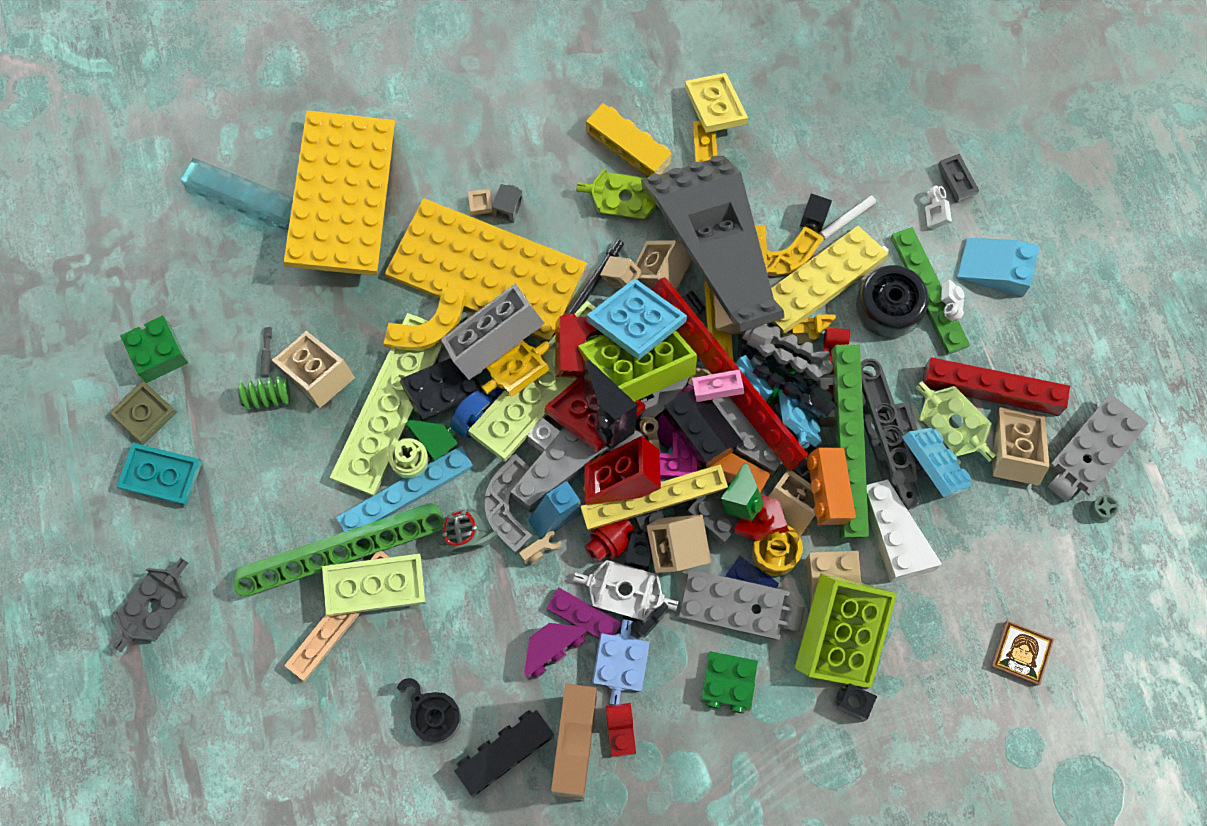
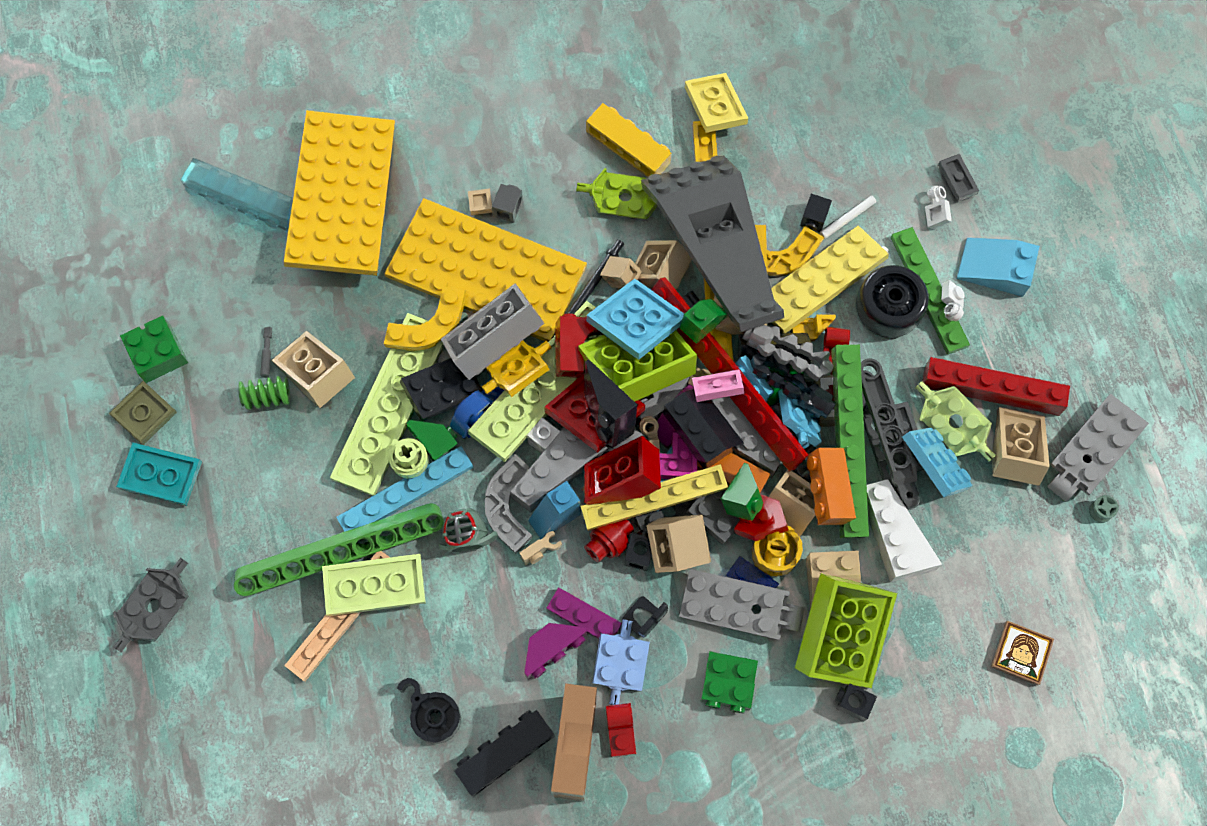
(640, 604): white plate -> none
(702, 319): none -> green slope

